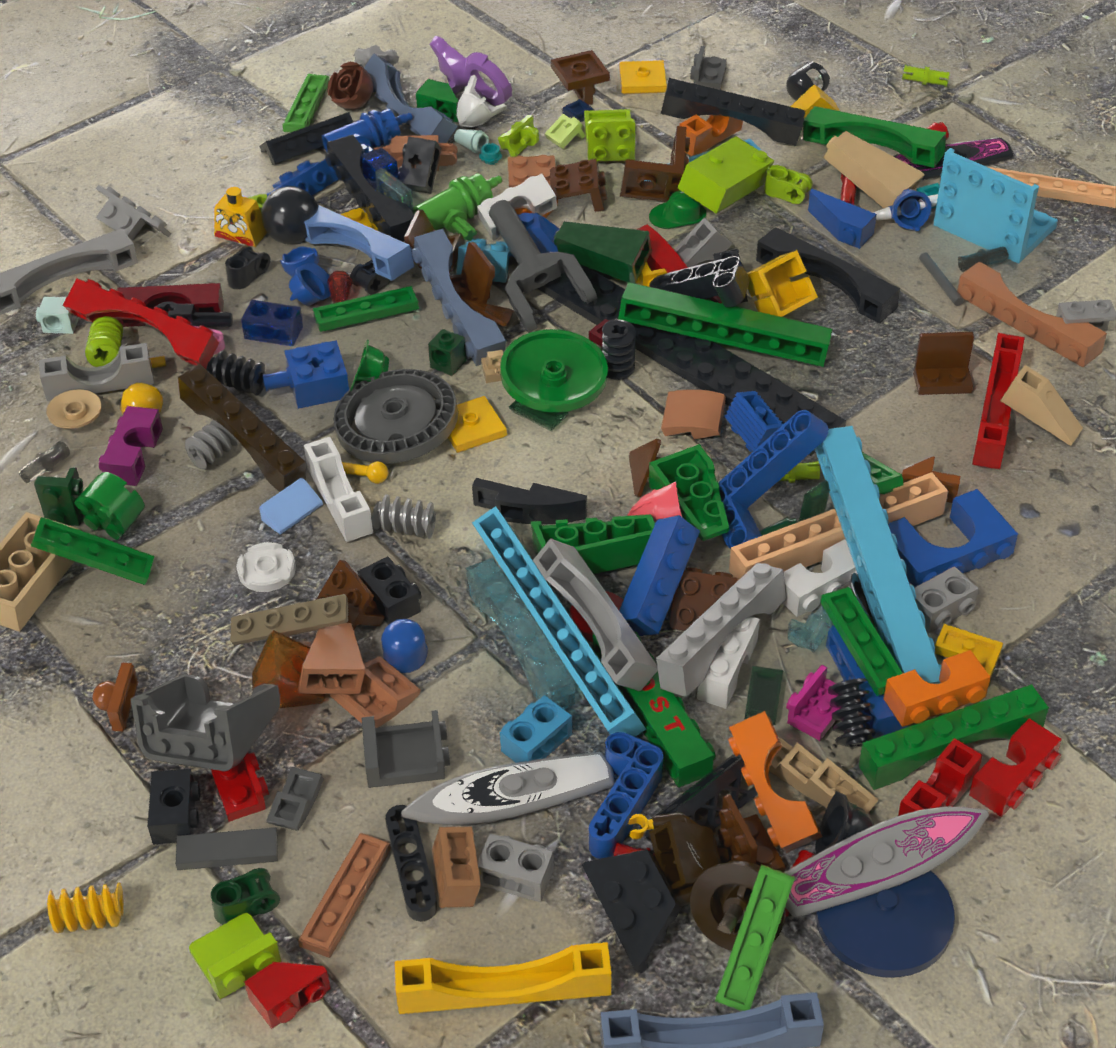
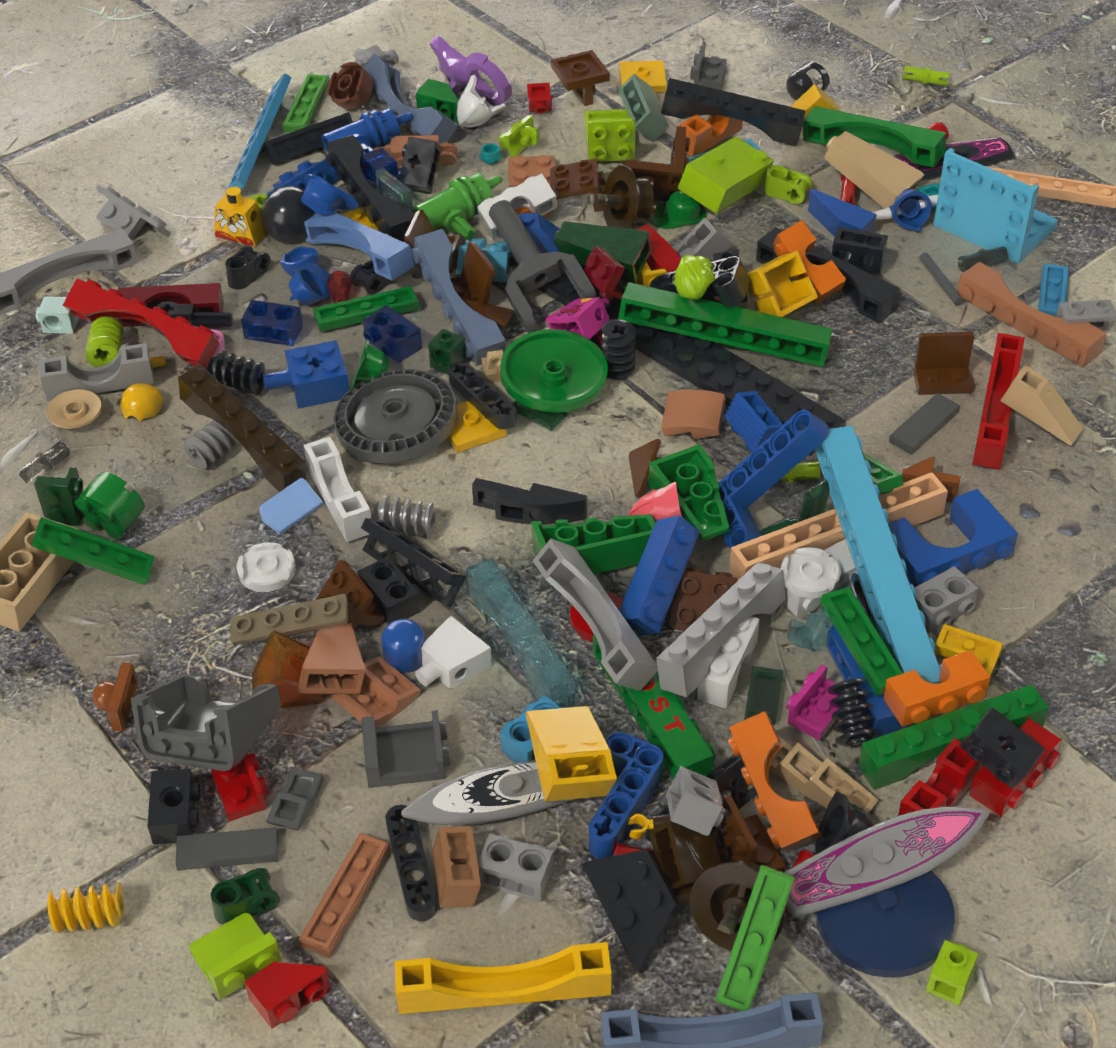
(134, 430): magenta arch -> none
(260, 132): none -> dark azure tile
(325, 197): none -> blue piece
(376, 472): yellow bar -> none
(392, 334): none -> clear blue brick
(416, 557): none -> black fence
(453, 655): none -> white torso
(471, 139): light aqua cone -> none
(500, 414): none -> black beam
(539, 97): none -> red bracket
(558, 625): medium azure brick -> none
(564, 131): yellowish green bracket -> none
(570, 754): none -> yellow slope
(576, 110): dark blue tile -> none
(581, 316): none -> dark pink torso
(604, 273): none -> dark red bracket
(626, 199): none -> dark brown piece
(643, 107): none -> sand green brick
(693, 276): none -> lime hair
(695, 801): none -> light grey brick
(810, 572): none -> white tile
(824, 278): none -> orange arch
(861, 248): none -> black brick
(924, 423): none -> dark grey tile
(952, 972): none -> lime brick
(1002, 748): none -> black brick
(1052, 288): none -> dark azure tile

